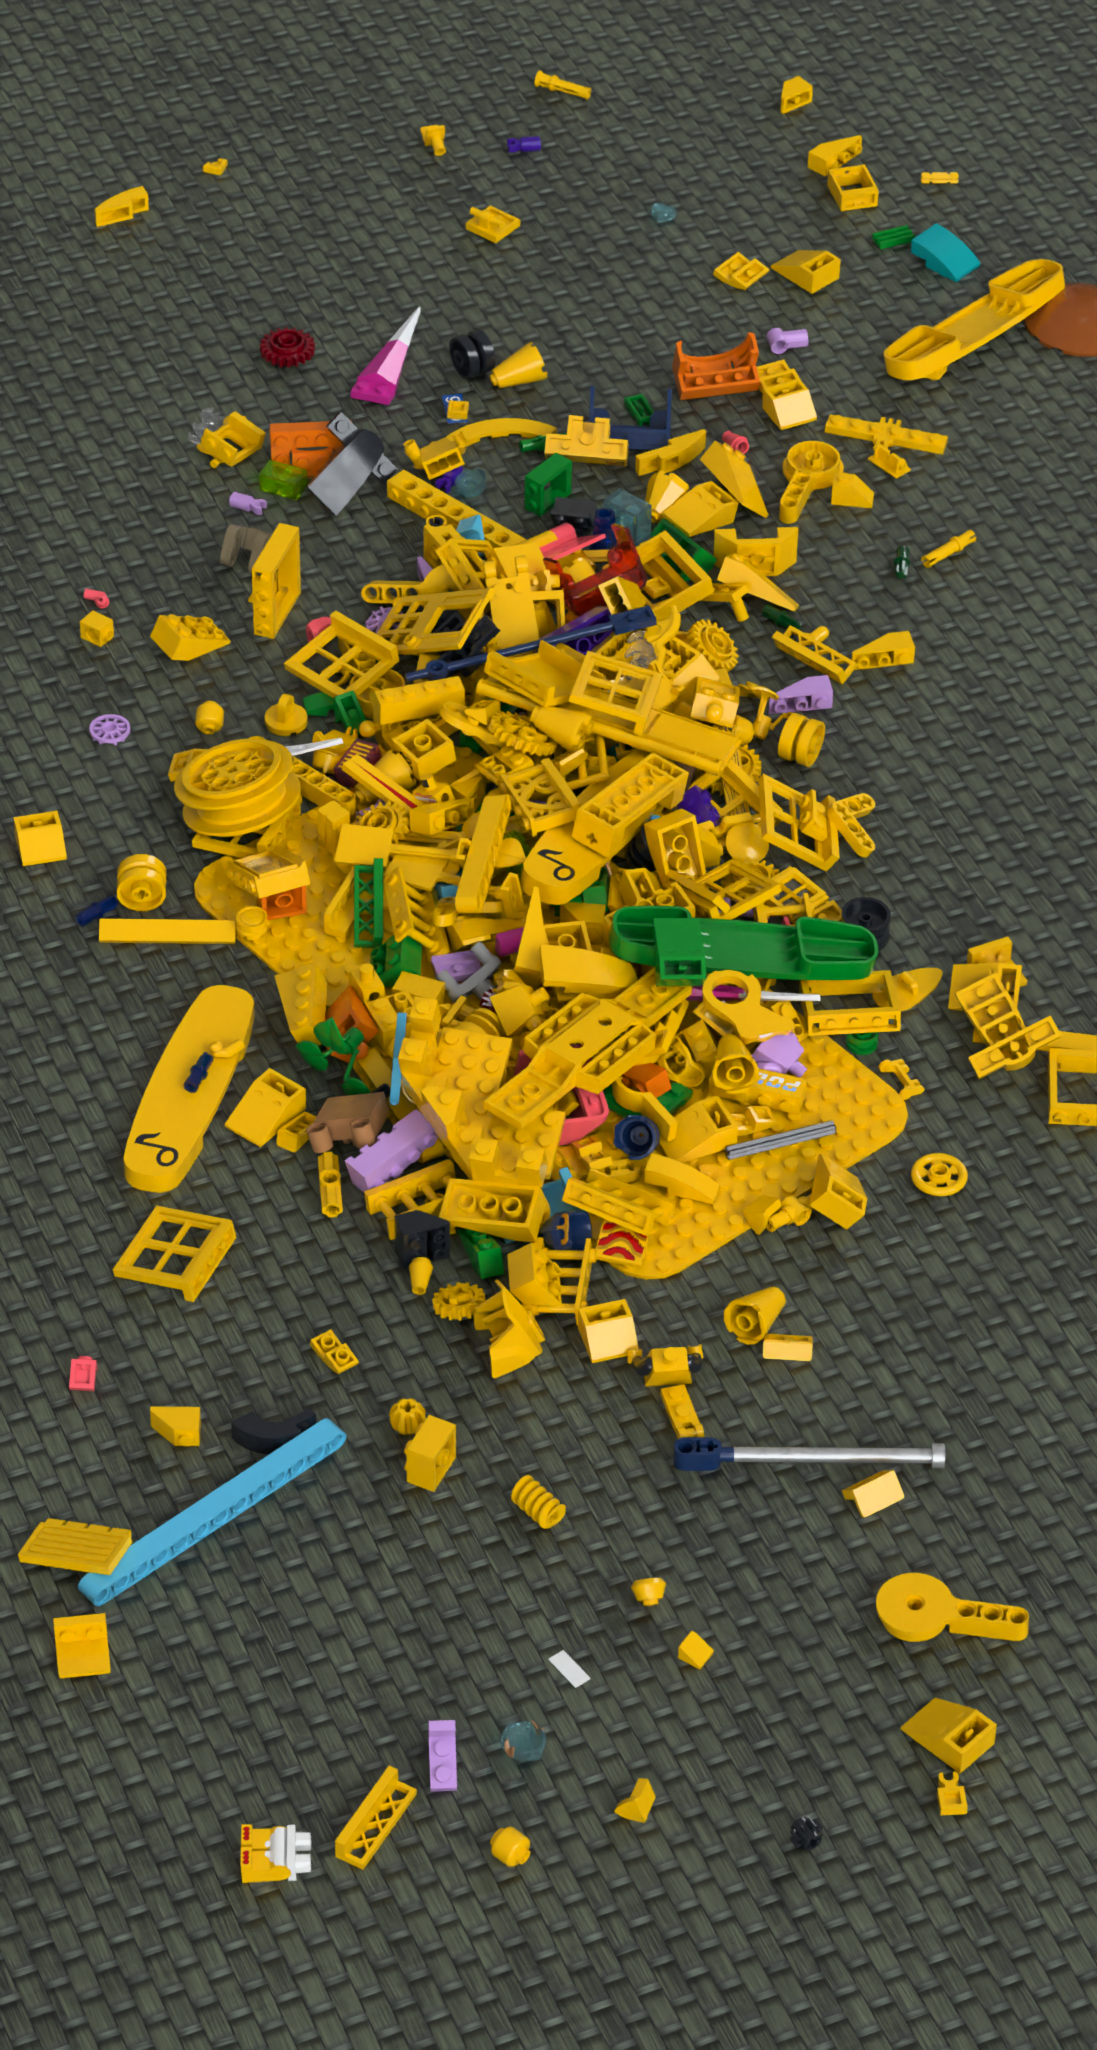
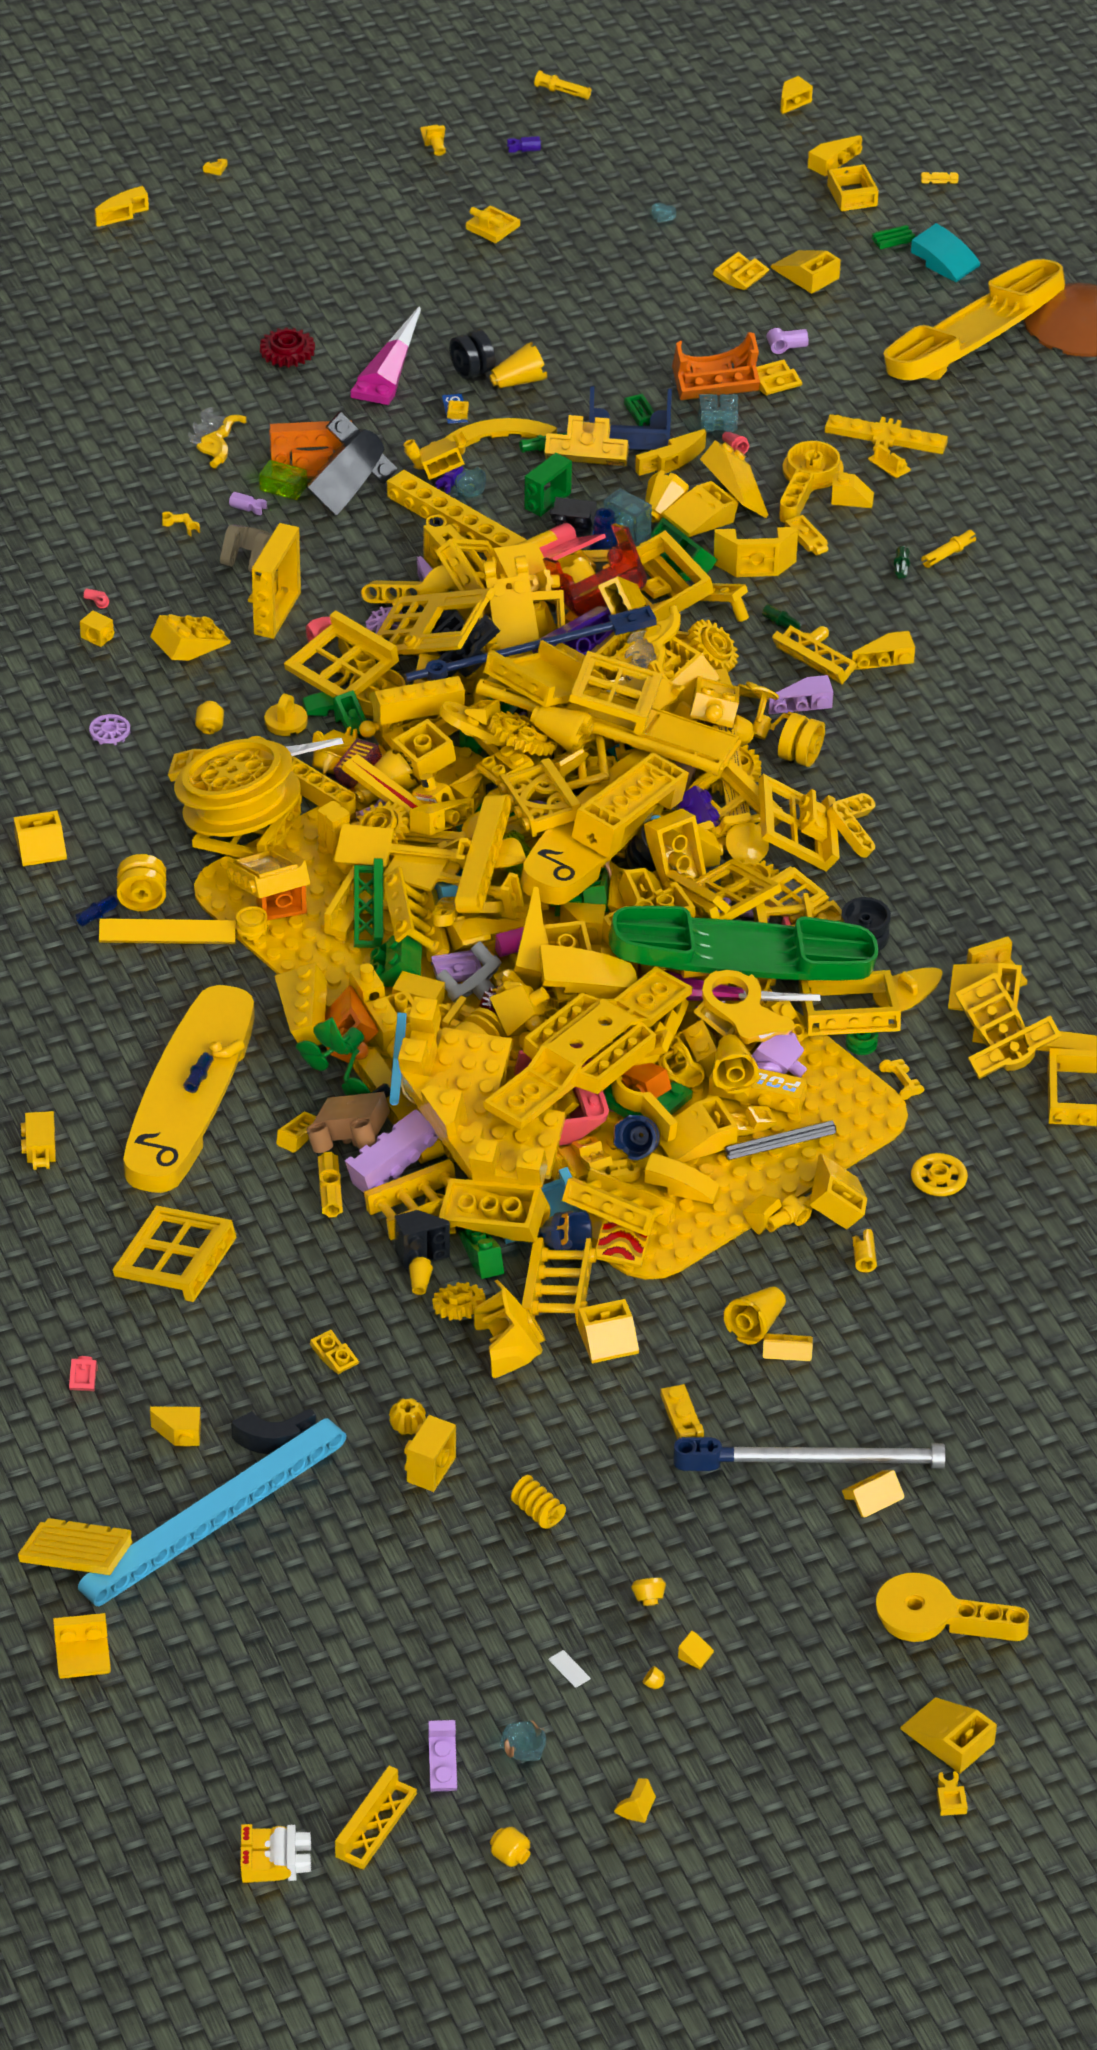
(40, 1138): none -> yellow brick
(169, 519): none -> yellow arm
(239, 431): yellow window -> none
(267, 1107): yellow slope -> none
(471, 529): medium azure slope -> none
(534, 1277): yellow slope -> none
(654, 1678): none -> yellow hinge
(667, 1365): yellow torso -> none
(678, 952): green slope -> none
(718, 418): none -> clear light blue hips
(738, 571): yellow wedge -> none
(788, 404): yellow slope -> none
(806, 1833): black gear -> none
(808, 535): none -> yellow hinge
(865, 1252): none -> yellow hinge

